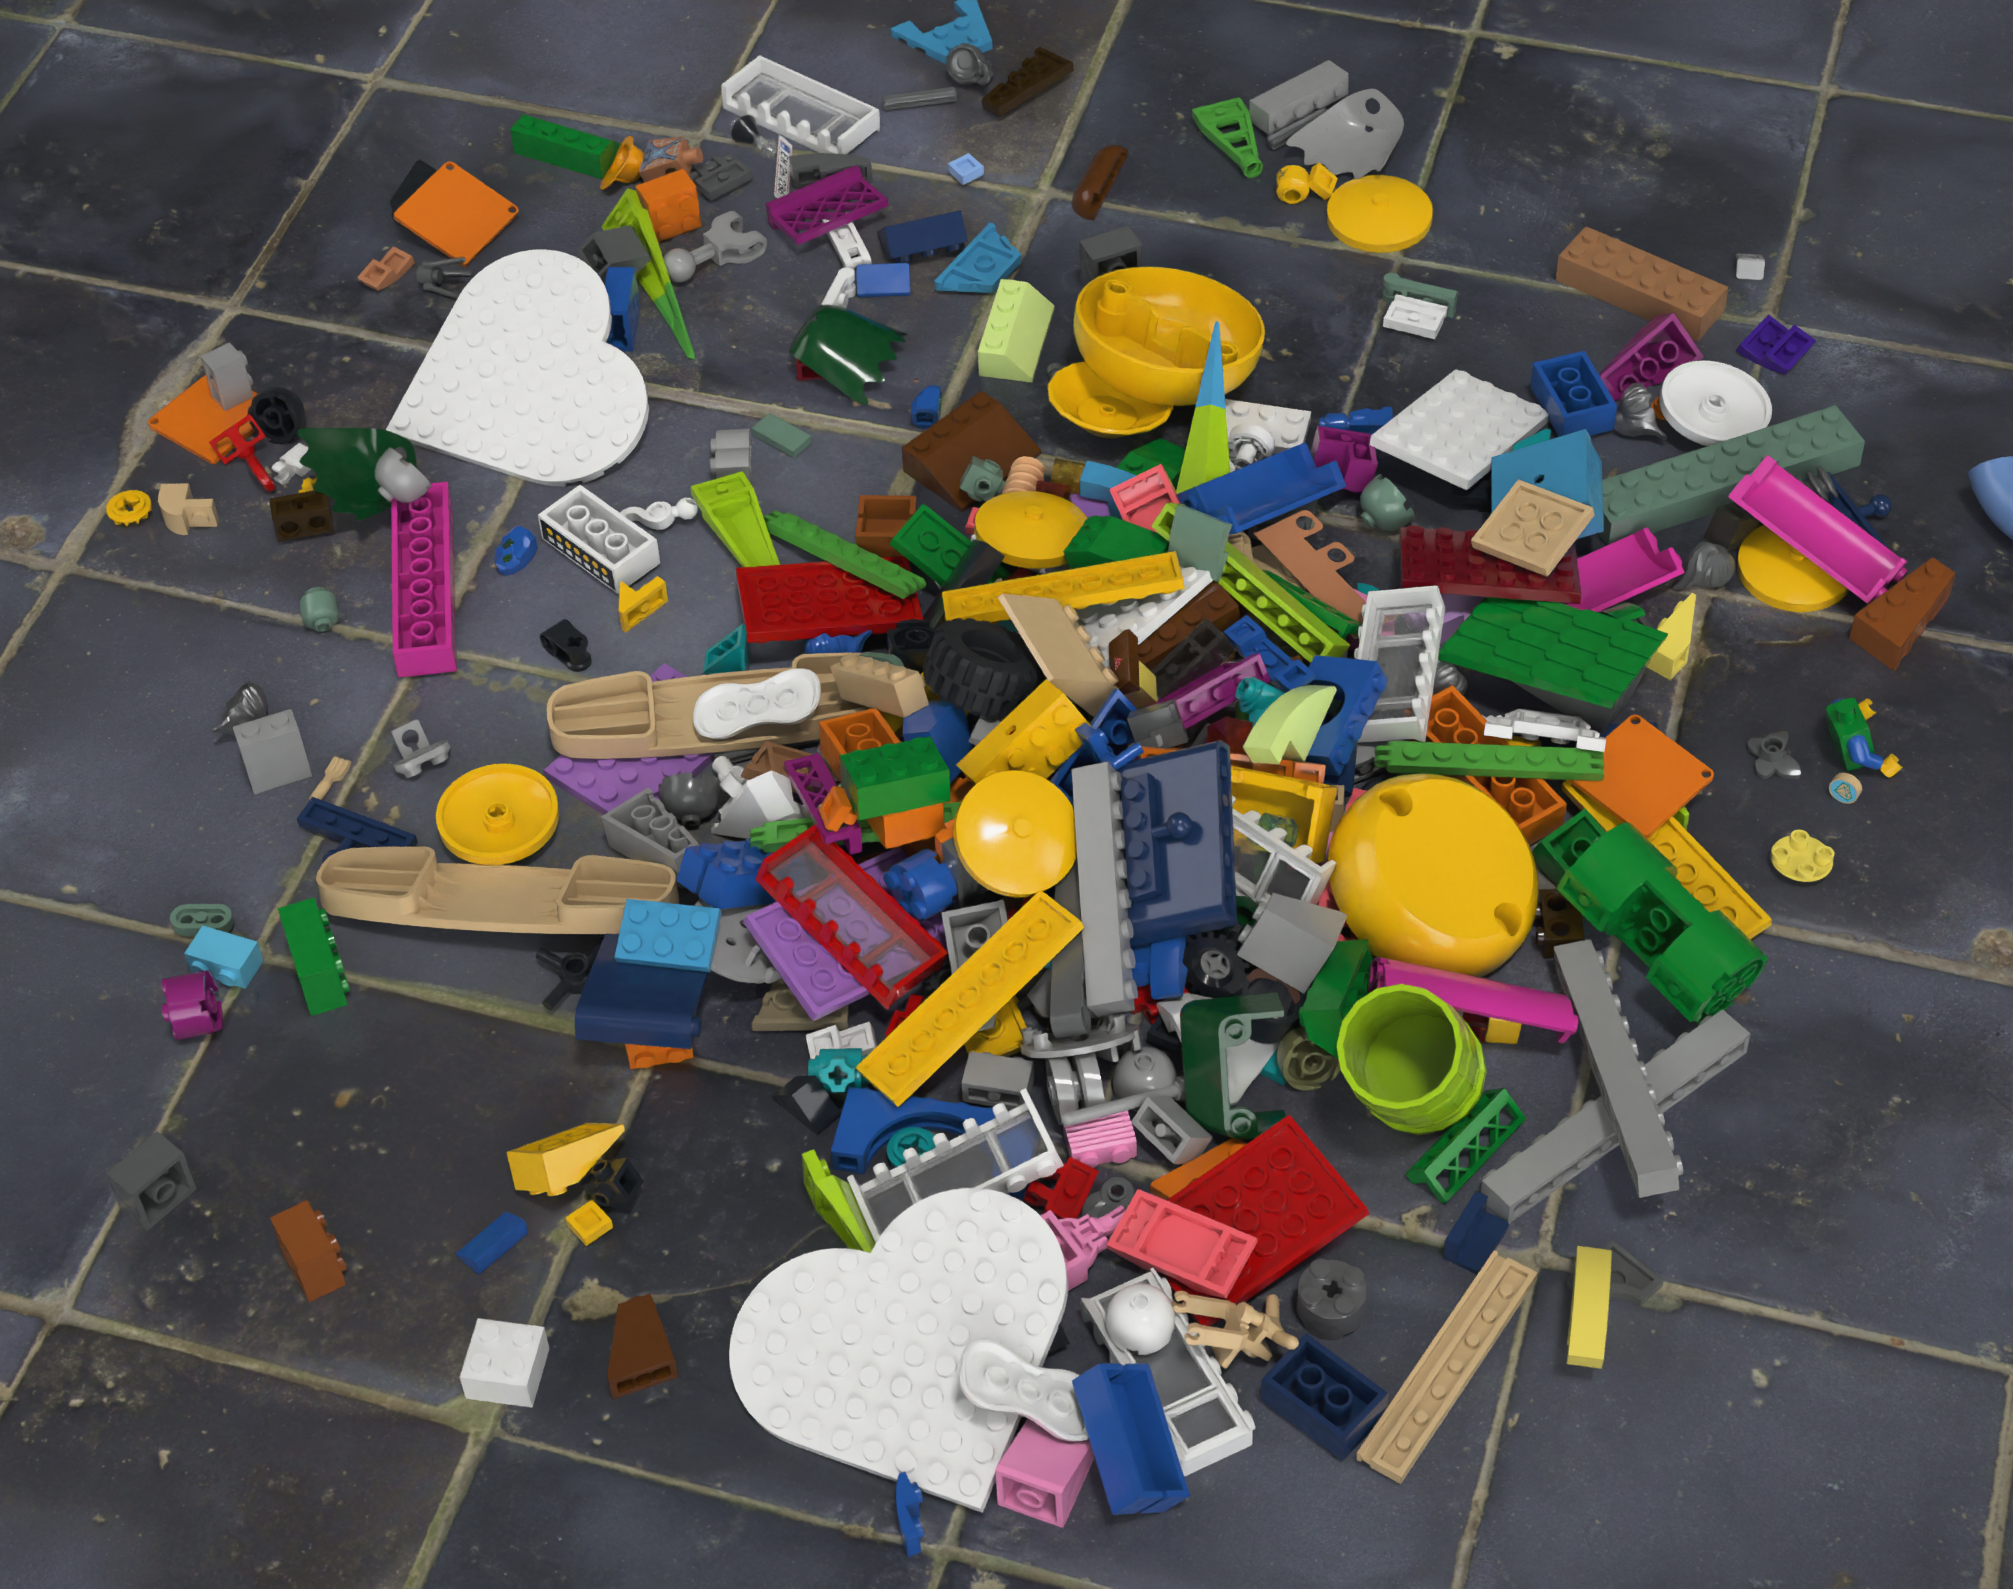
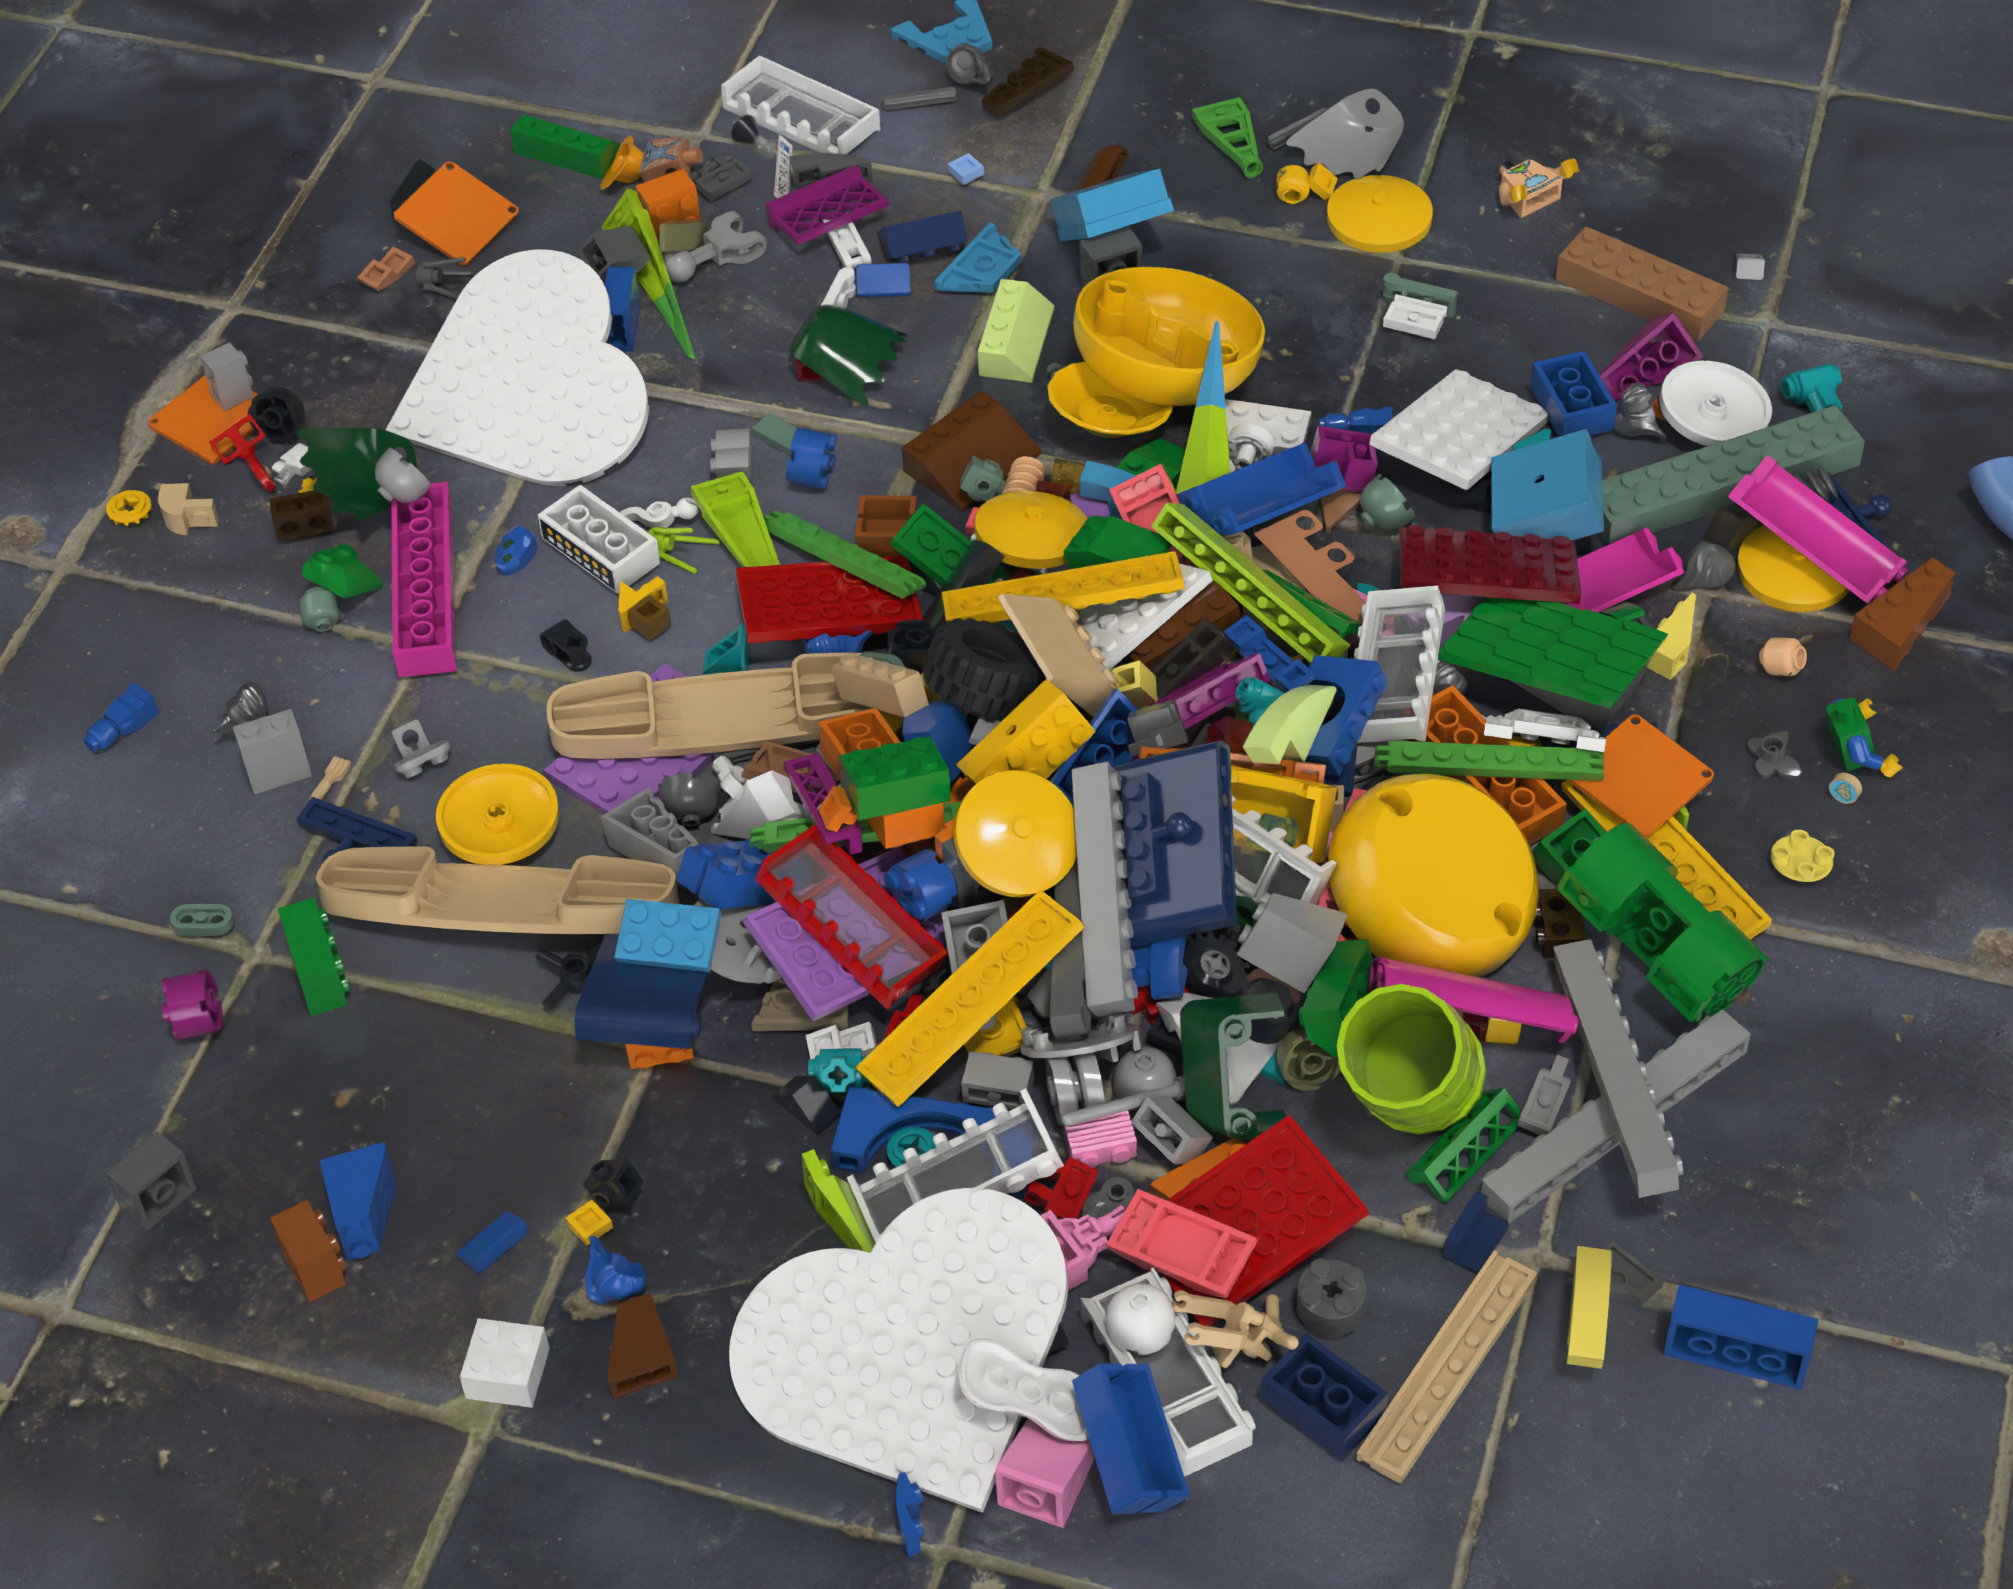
(122, 717): none -> blue piece
(227, 956): medium azure brick -> none
(341, 572): none -> green slope
(360, 1197): none -> blue slope
(561, 1158): yellow slope -> none
(611, 1275): none -> blue hair
(649, 617): none -> pearl gold plate
(666, 541): none -> lime plant
(682, 235): none -> olive slope
(737, 707): white plate -> none
(811, 458): none -> blue brick
(927, 407): blue rock -> none
(1095, 744): blue plate -> none
(1111, 205): none -> dark azure container
(1125, 661): reddish brown slope -> none
(1199, 540): sand green slope -> none
(1299, 97): light grey brick -> none
(1338, 507): none -> medium nougat tile
(1532, 185): none -> light nougat torso
(1532, 527): tan plate -> none
(1545, 1098): none -> light grey hinge
(1740, 1337): none -> blue brick
(1775, 345): dark purple slope -> none
(1783, 656): none -> light nougat head
(1813, 386): none -> teal piece

